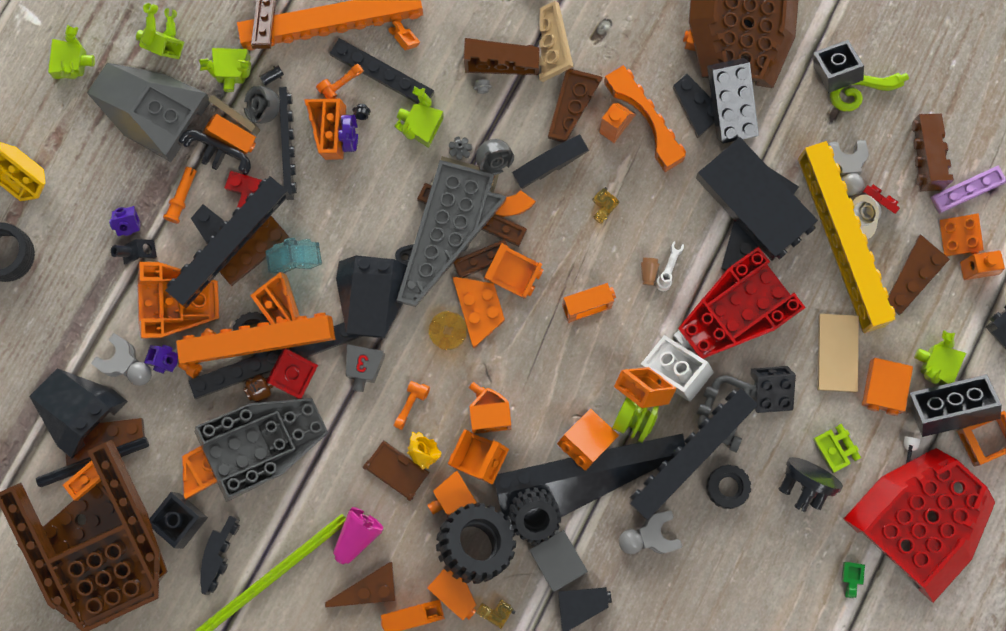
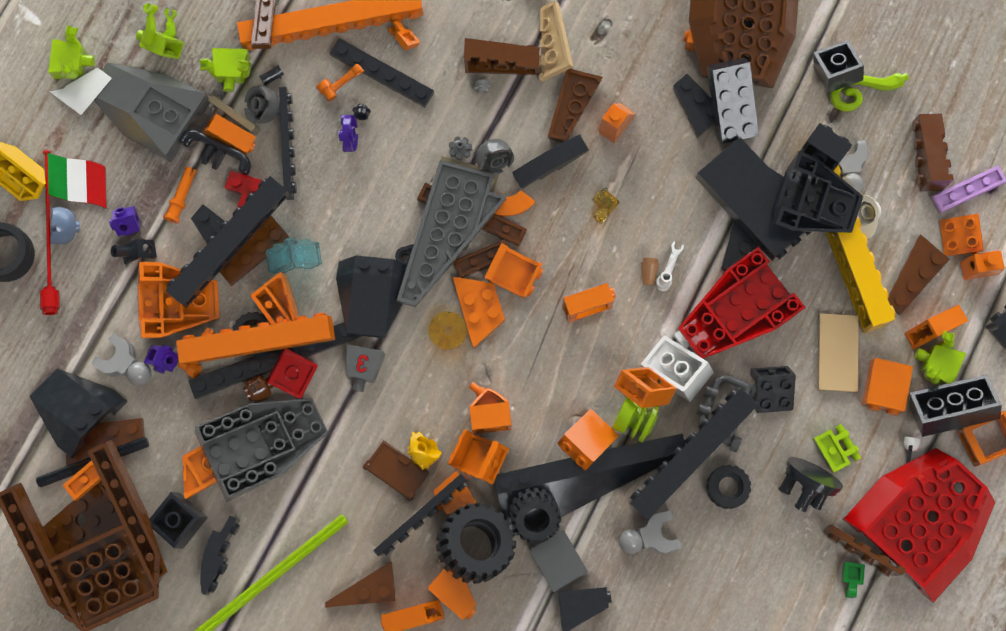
(63, 226): none -> sand blue cylinder
(74, 182): none -> flag
(83, 91): none -> white sticker
(326, 123): orange wedge -> none
(356, 535): dark pink cone -> none
(416, 391): orange brick -> none
(421, 121): lime torso -> none
(428, 509): none -> black plate
(499, 615): clear yellow piece -> none
(623, 87): orange arch -> none
(815, 198): none -> black wedge
(827, 146): none -> black brick
(881, 561): none -> reddish brown wing
(889, 202): red plate -> none
(934, 326): none -> orange slope

